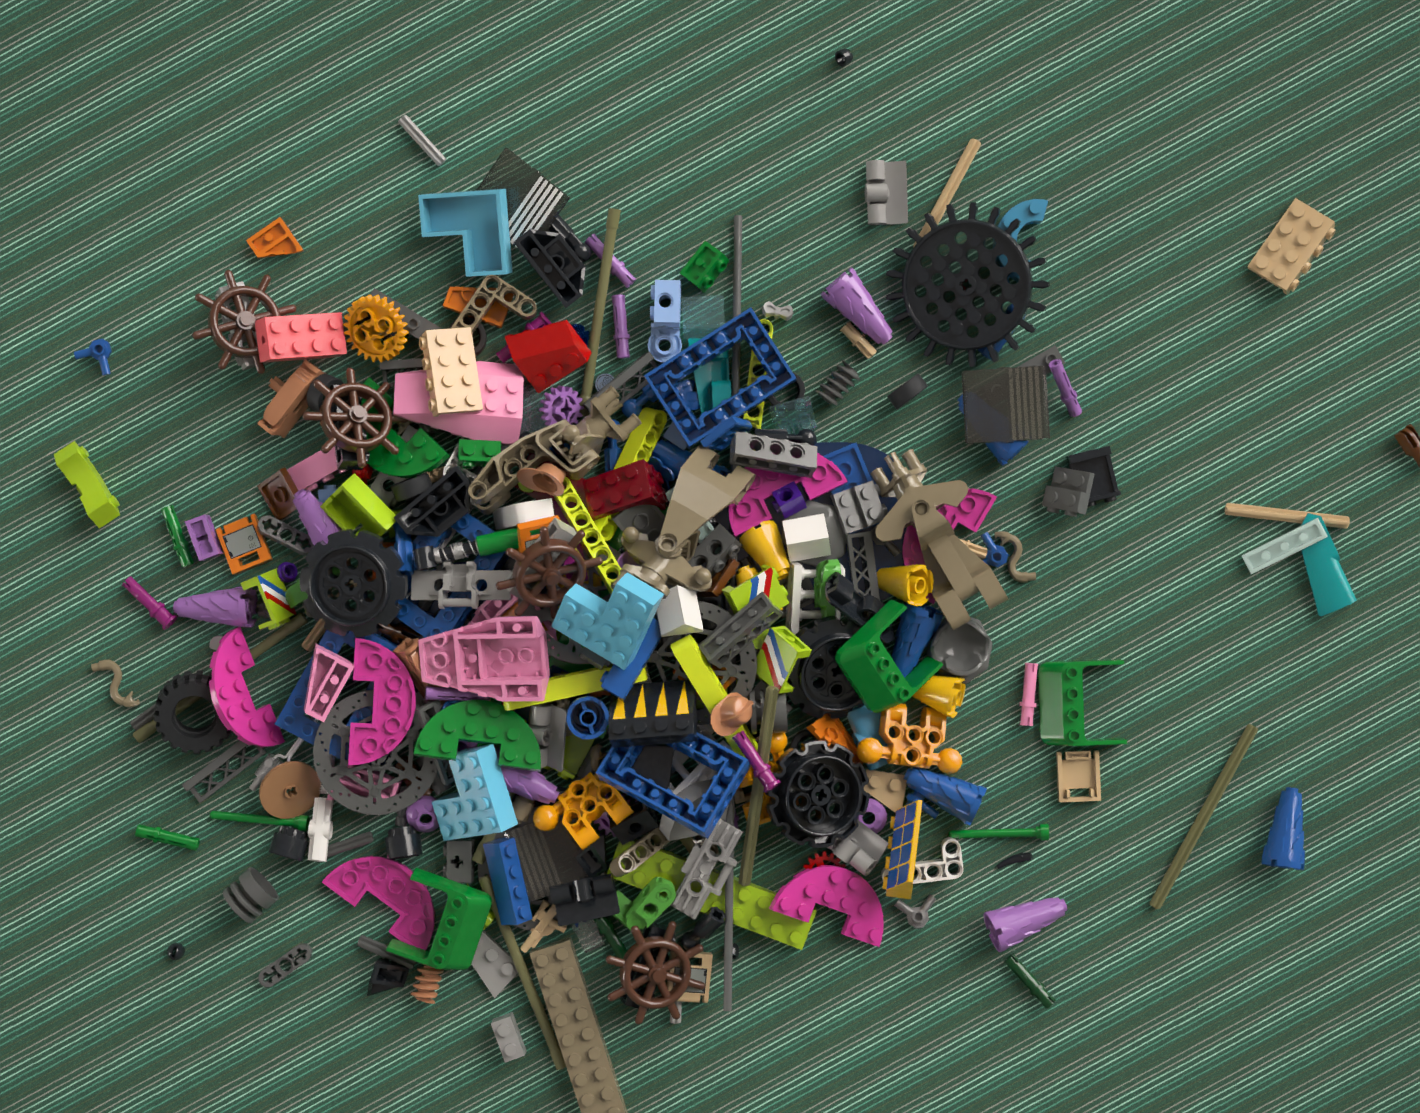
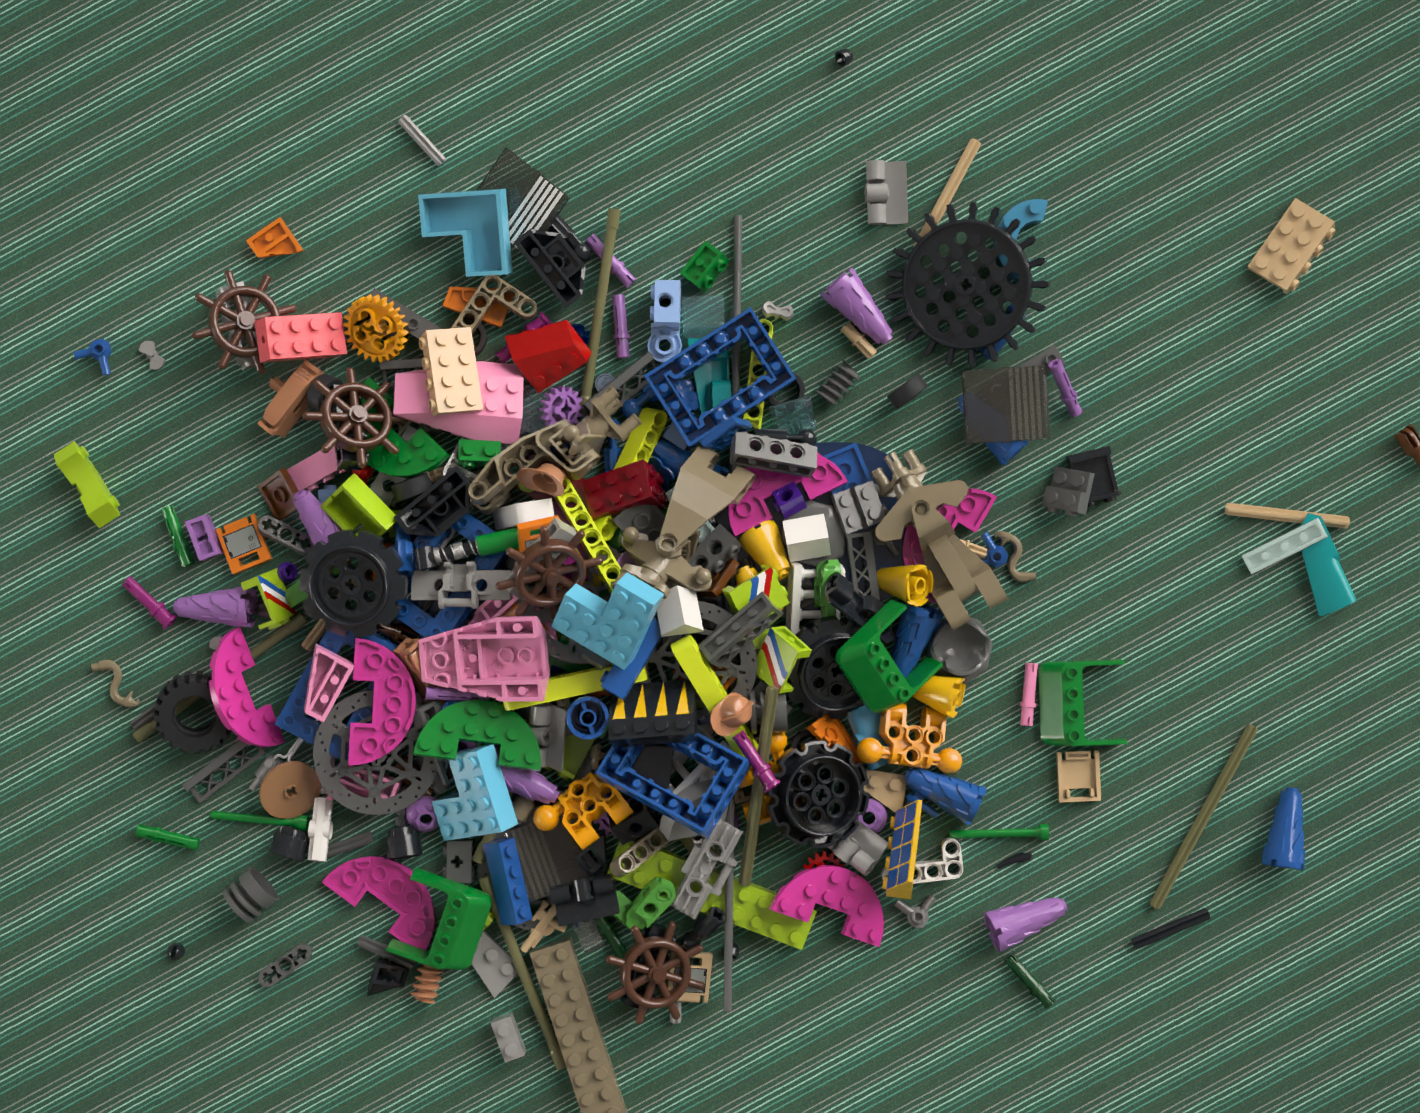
(148, 349): none -> light grey piece
(1170, 928): none -> black axle

